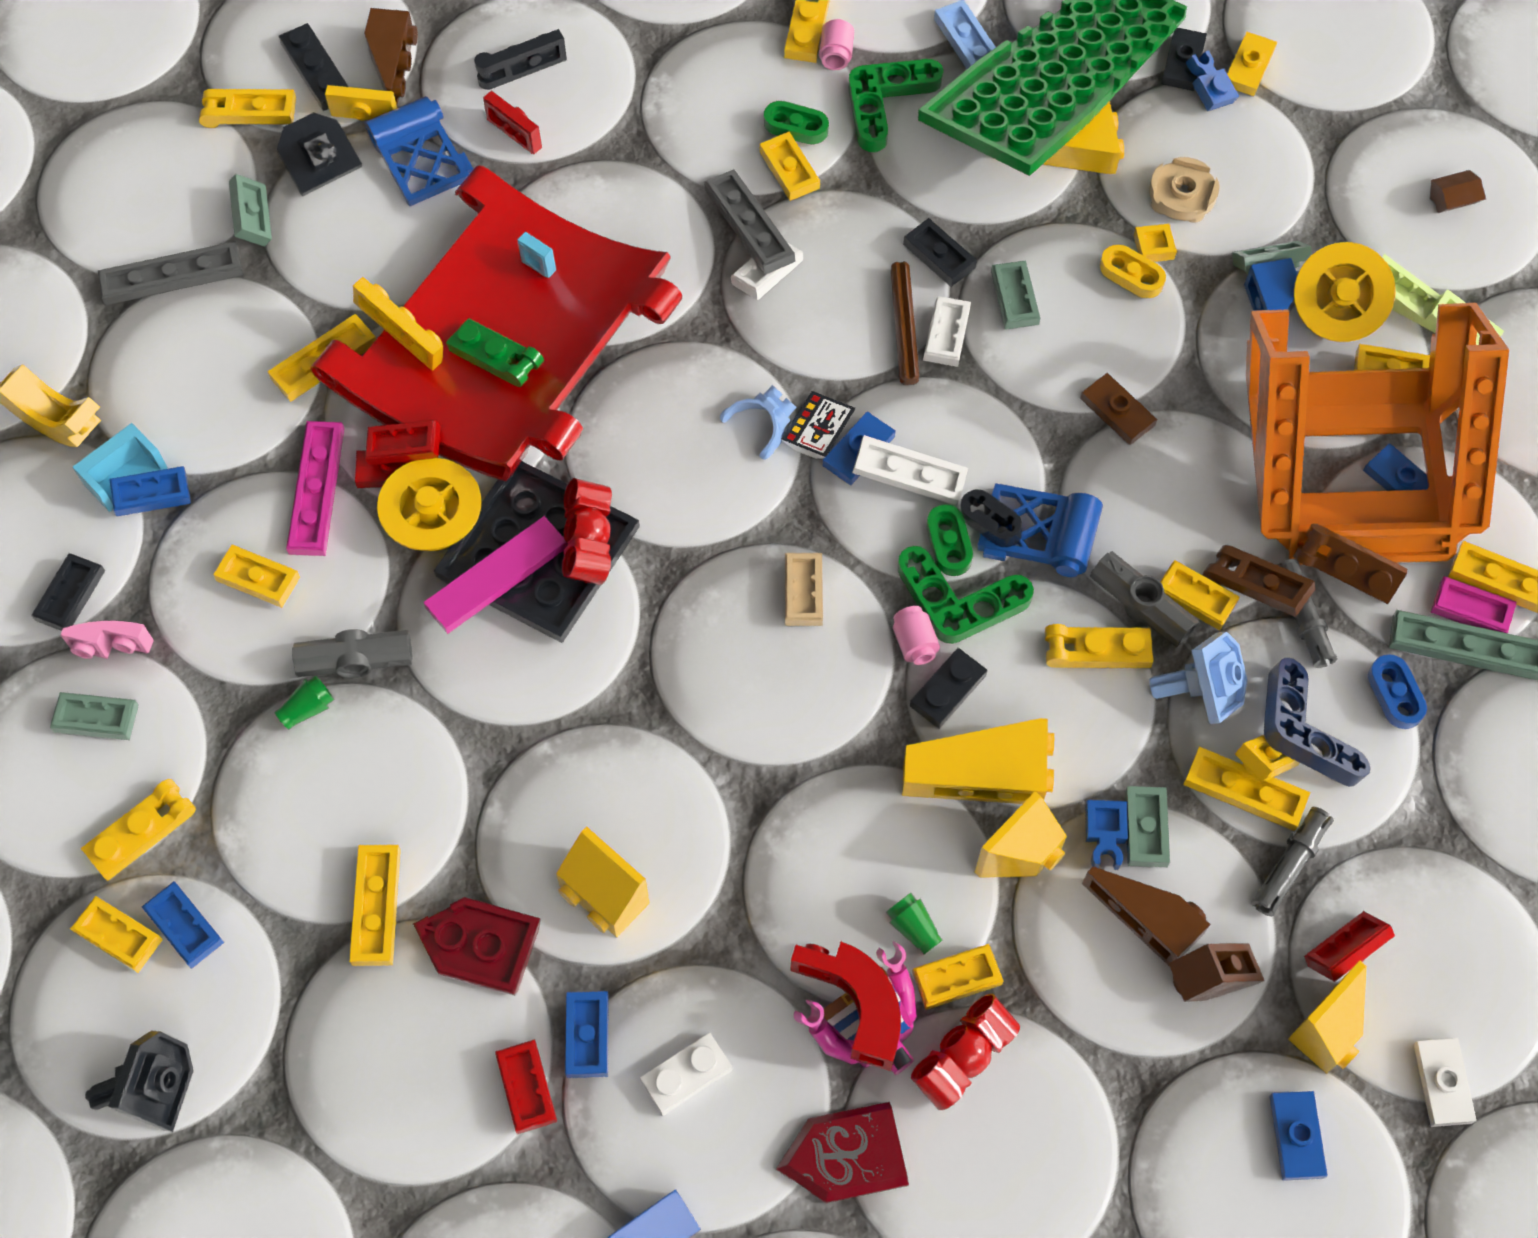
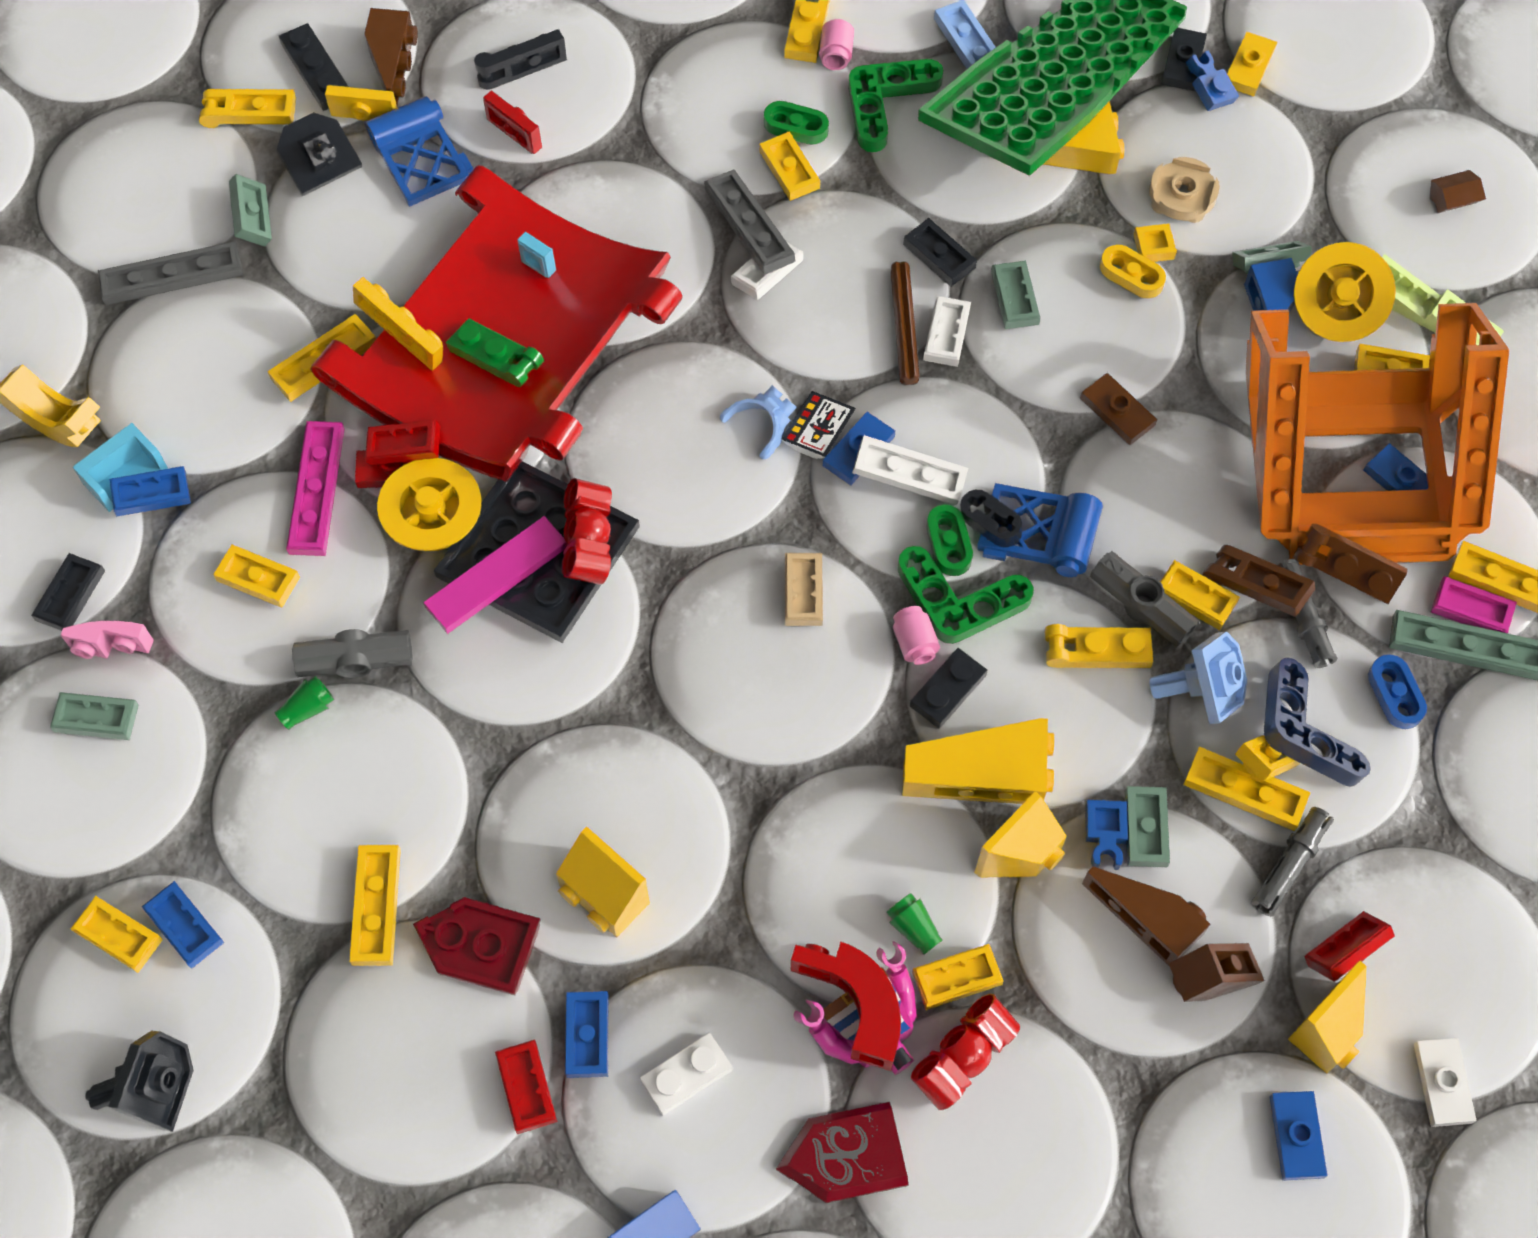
(138, 830): yellow plate -> none

